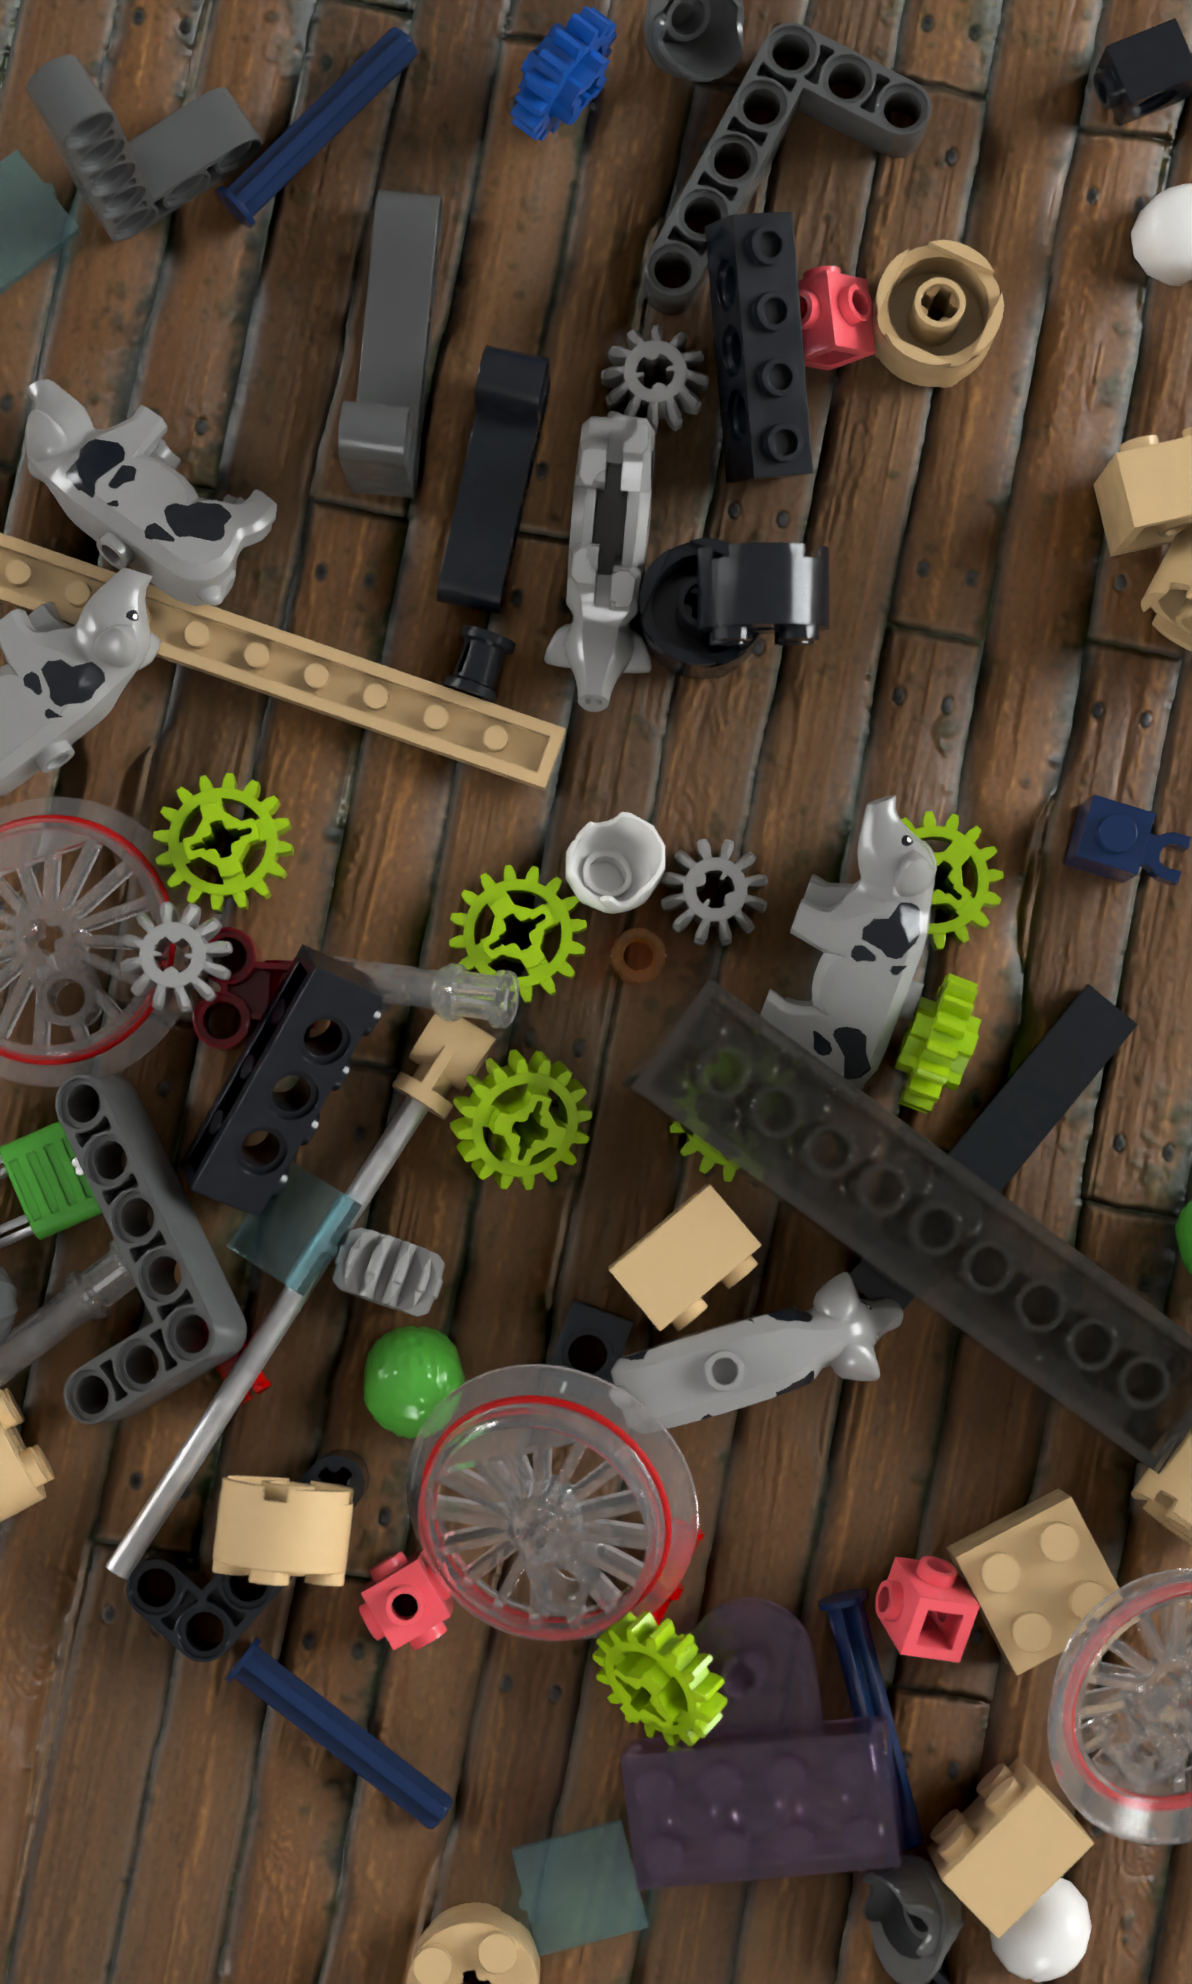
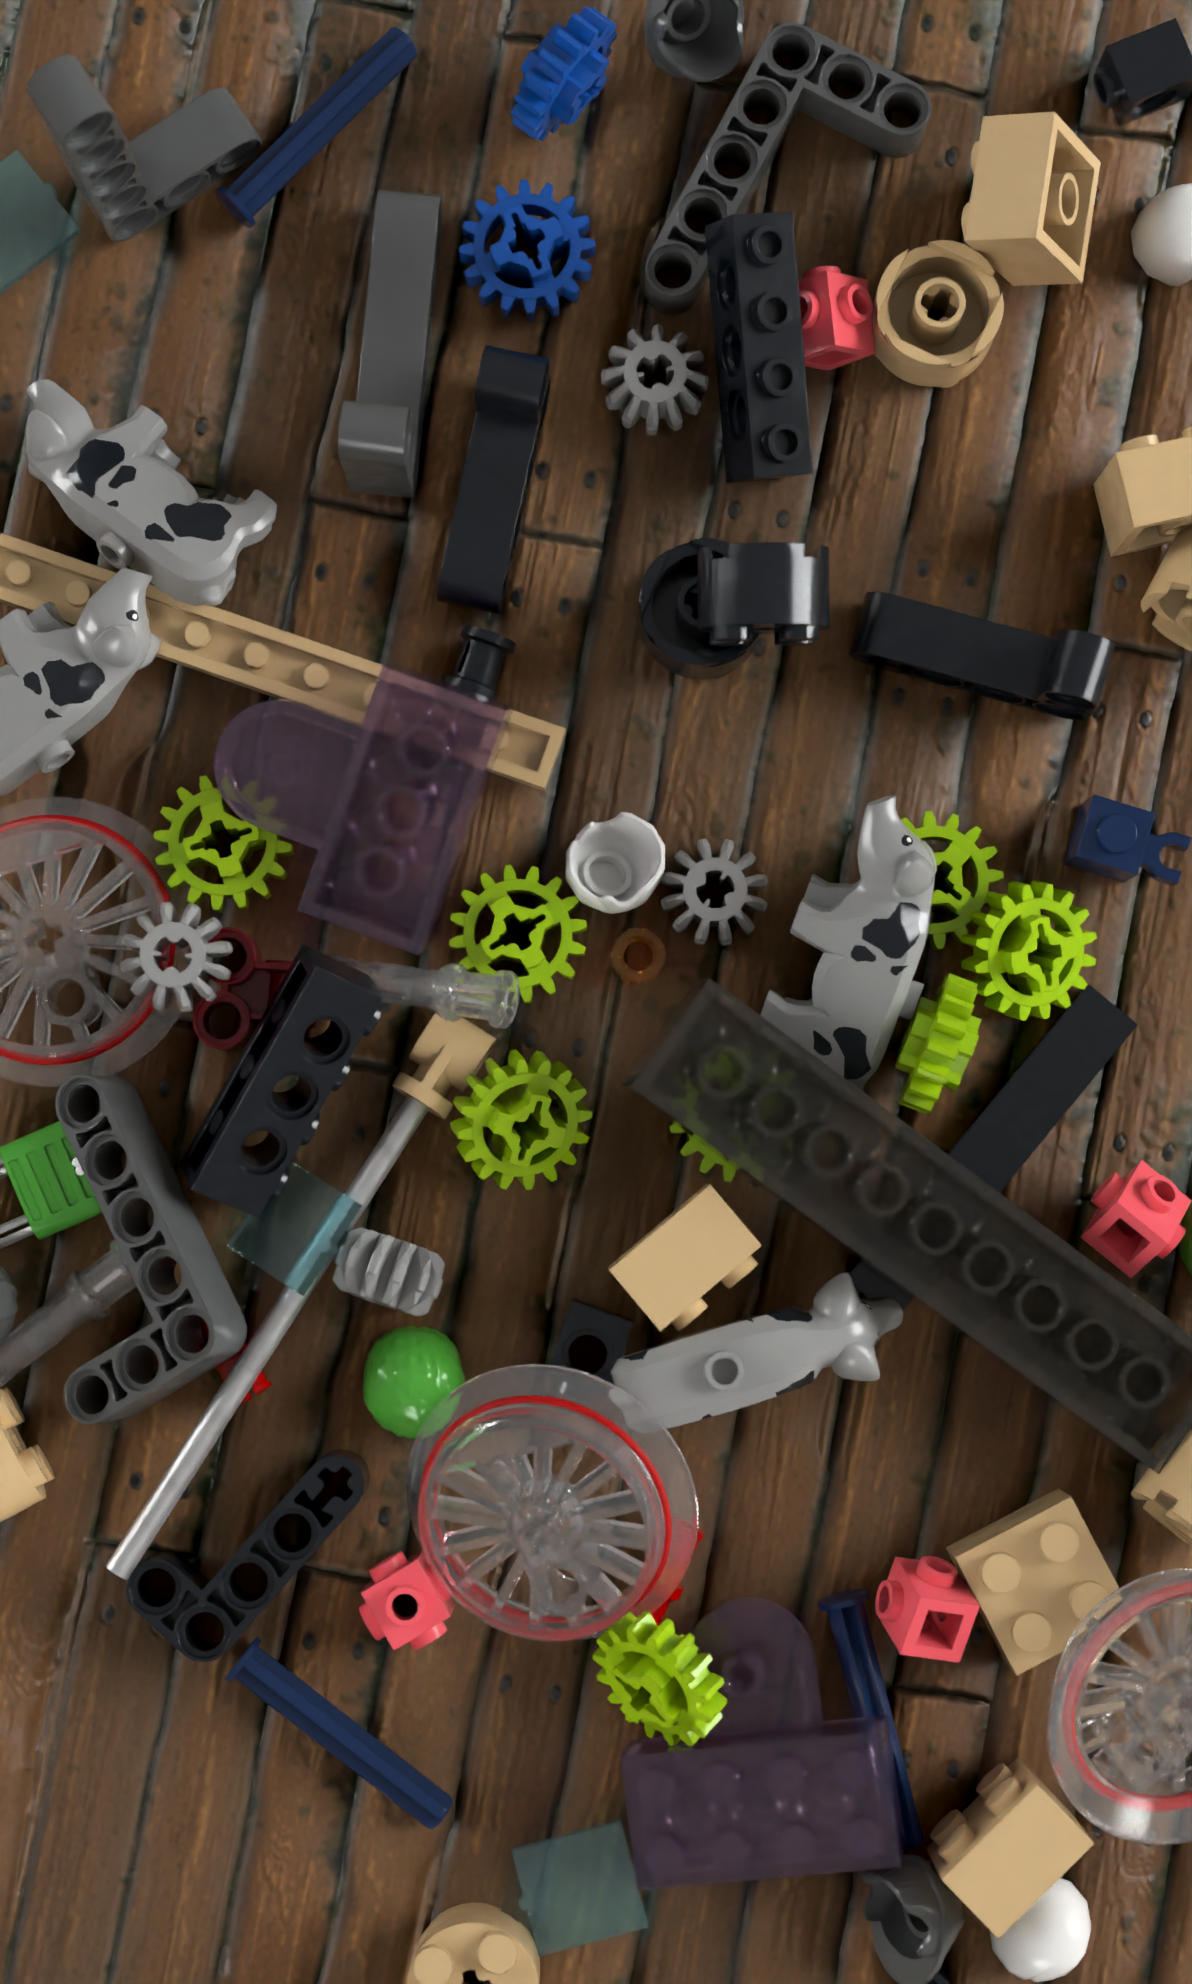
(283, 1530): tan brick -> none
(374, 797): none -> clear purple brick
(506, 264): none -> blue gear
(607, 557): light grey animal -> none
(983, 657): none -> black beam
(1024, 945): none -> lime gear
(1031, 199): none -> tan brick
(1136, 1218): none -> coral brick

